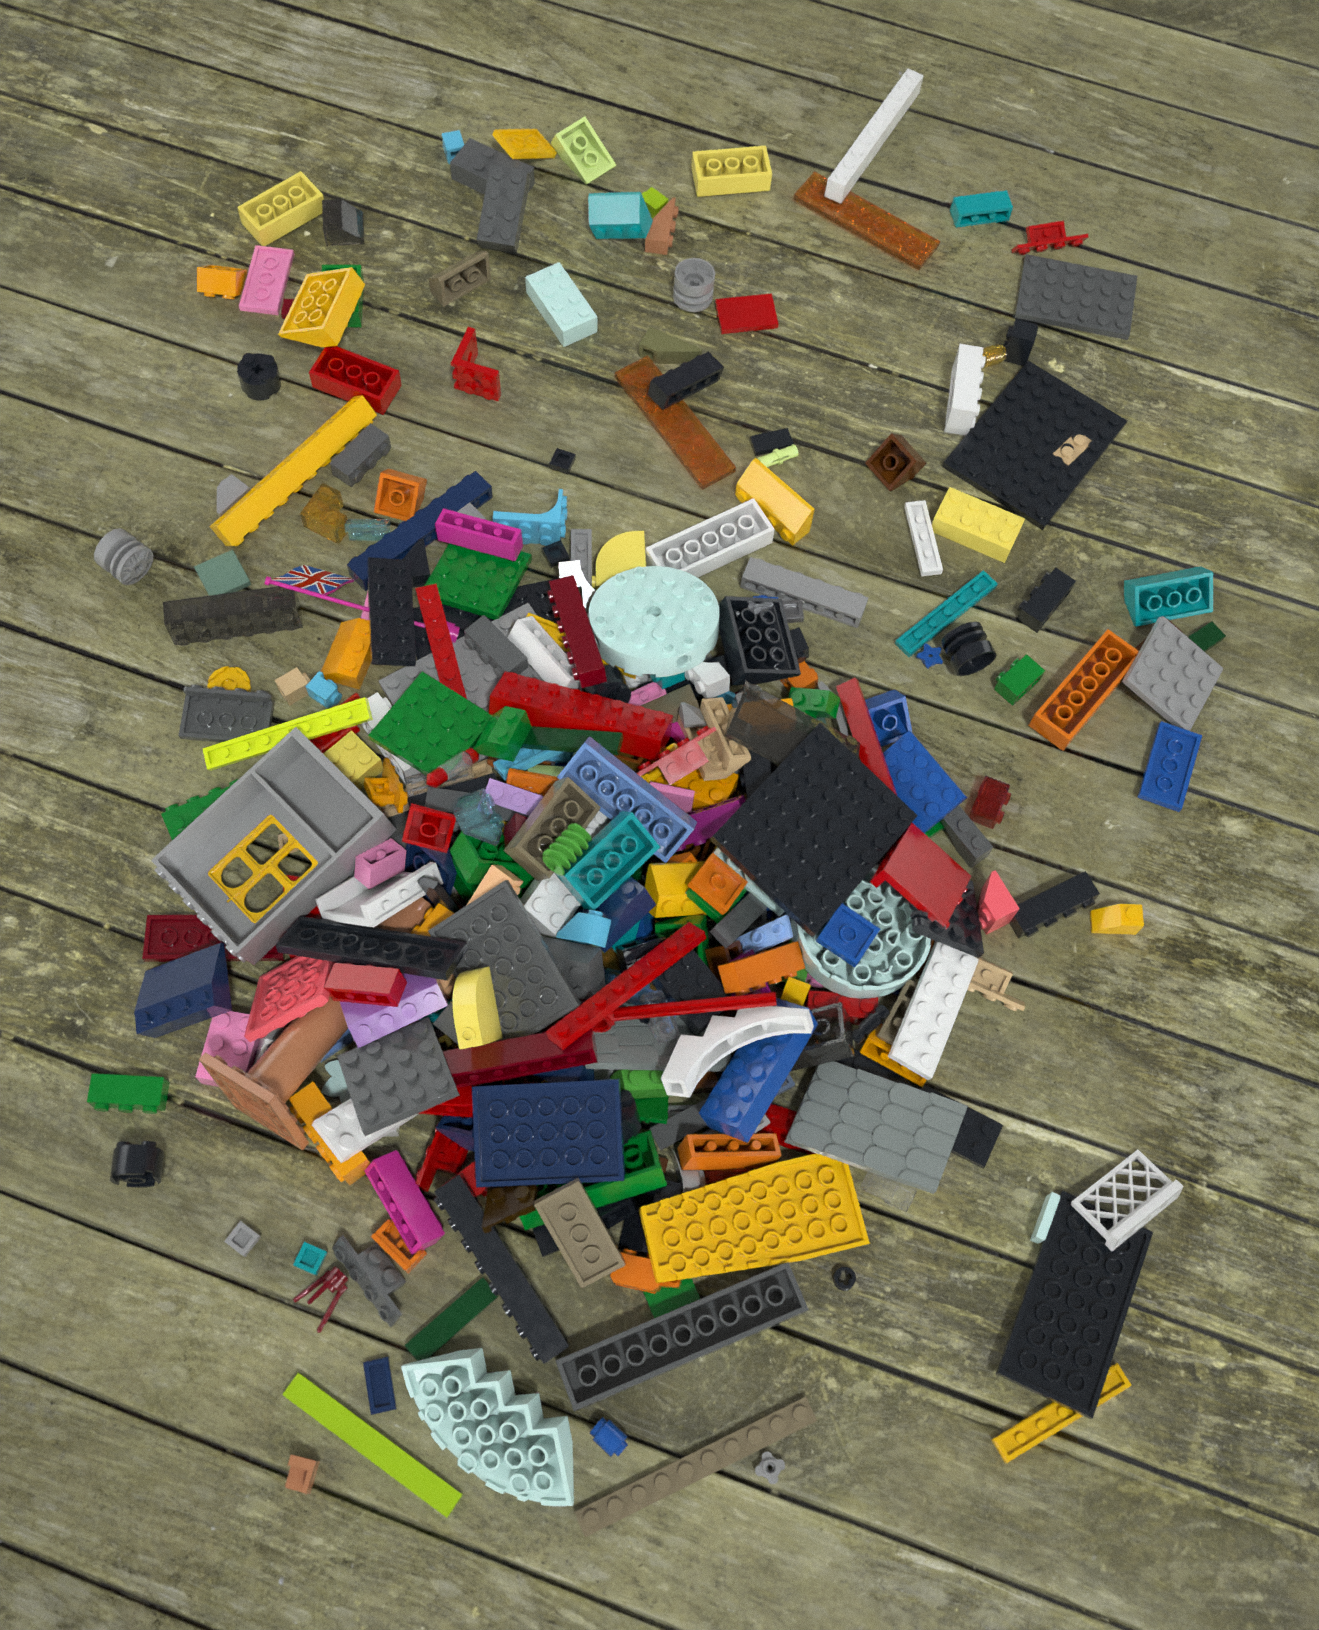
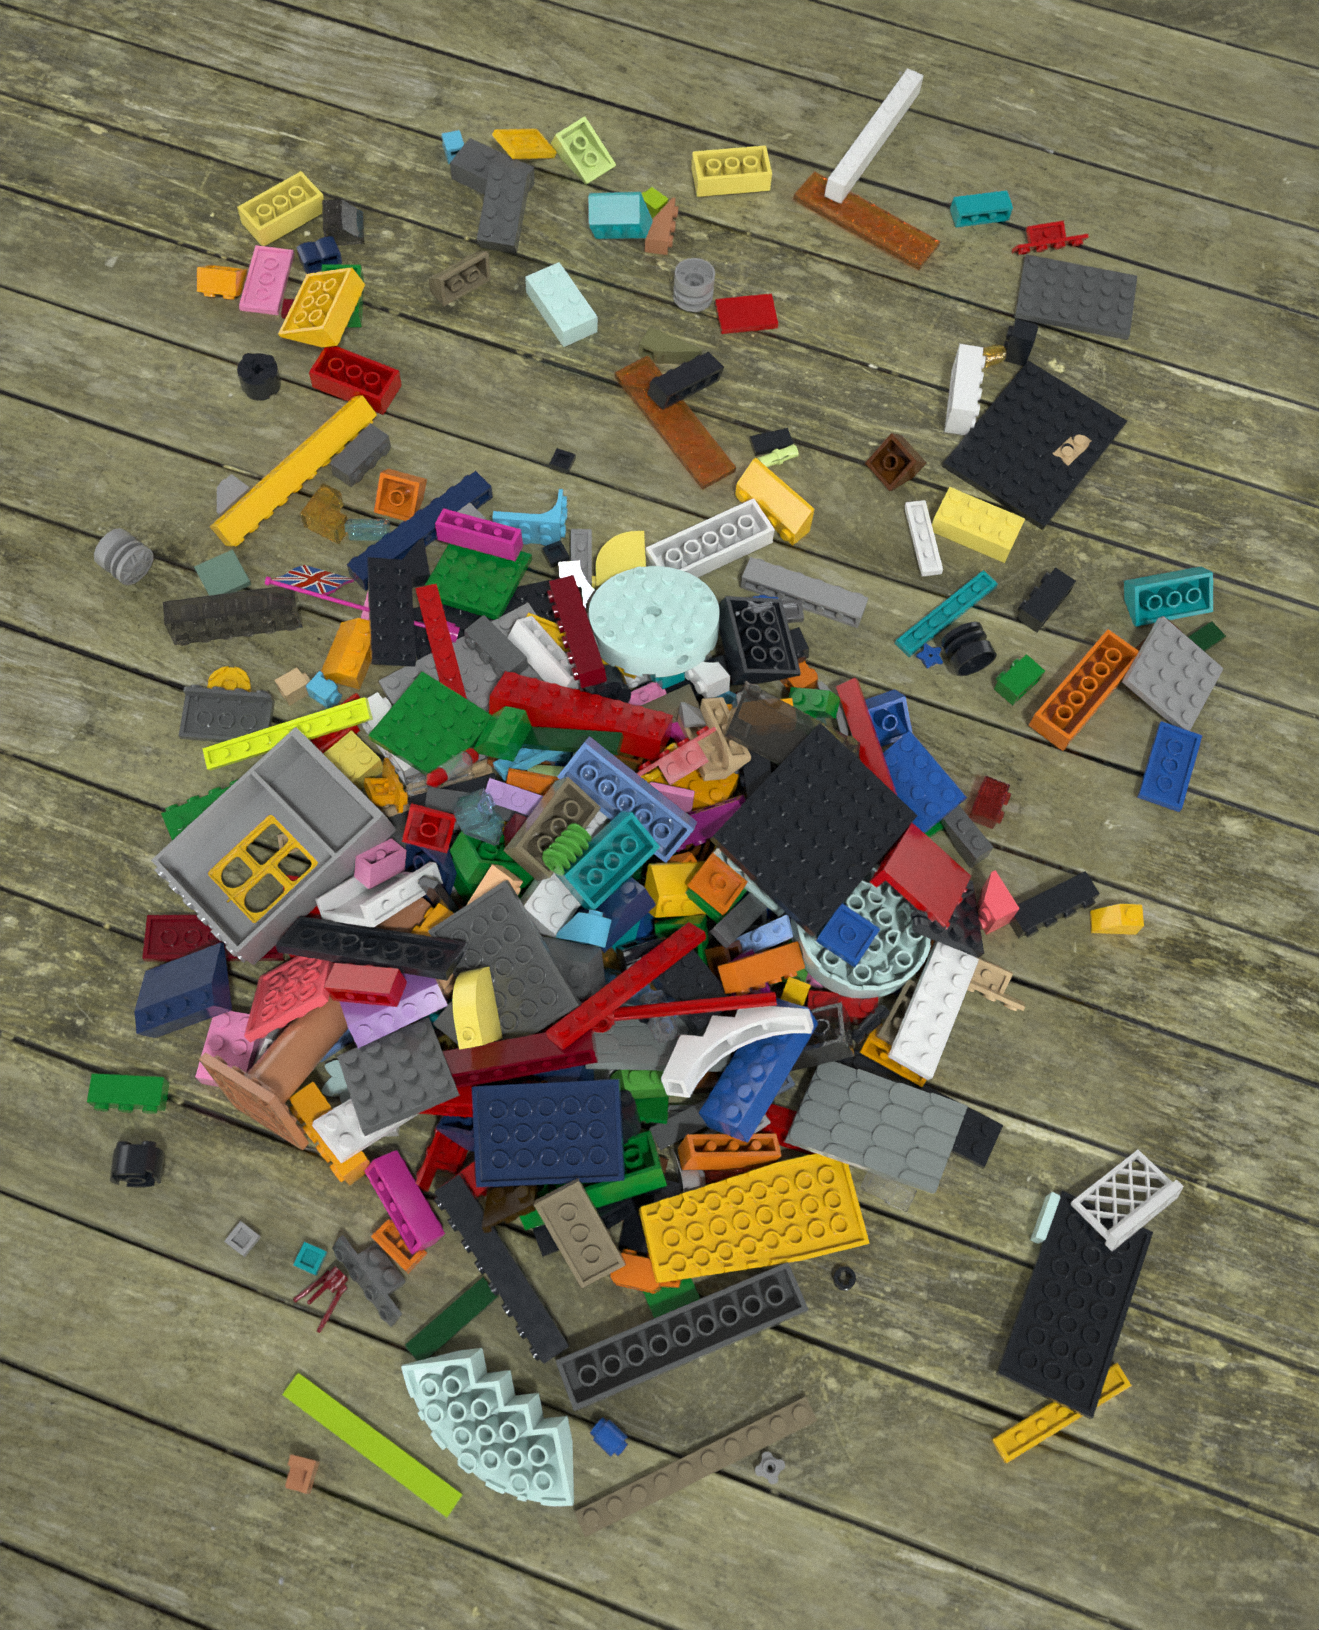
(318, 253): none -> dark blue brick
(379, 1385): dark blue tile -> none
(474, 377): red bracket -> none

